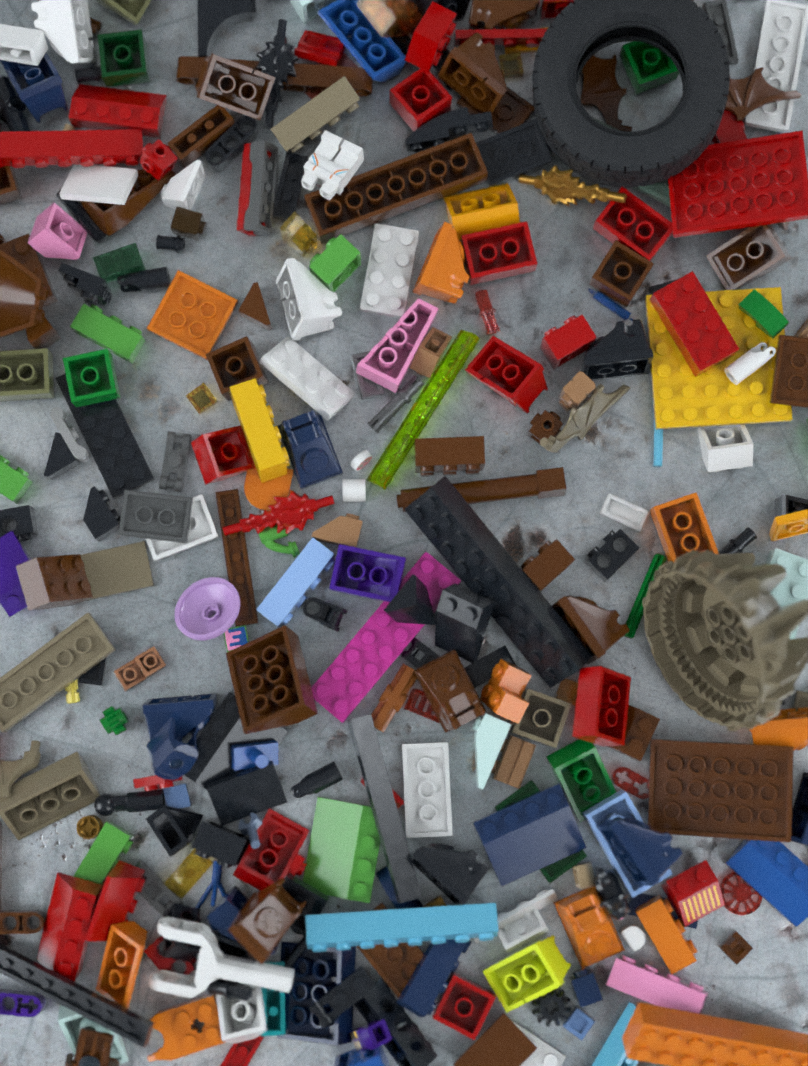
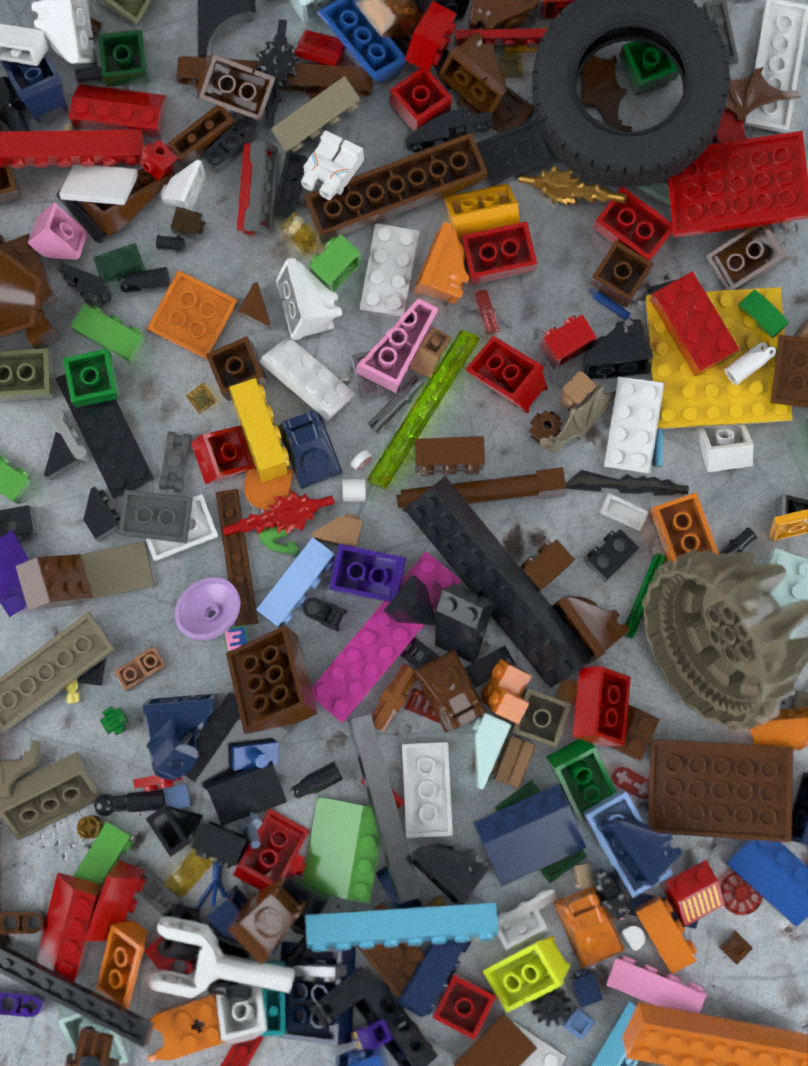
(312, 971): none -> flat silver plate
(627, 484): none -> black sword
(634, 424): none -> white plate

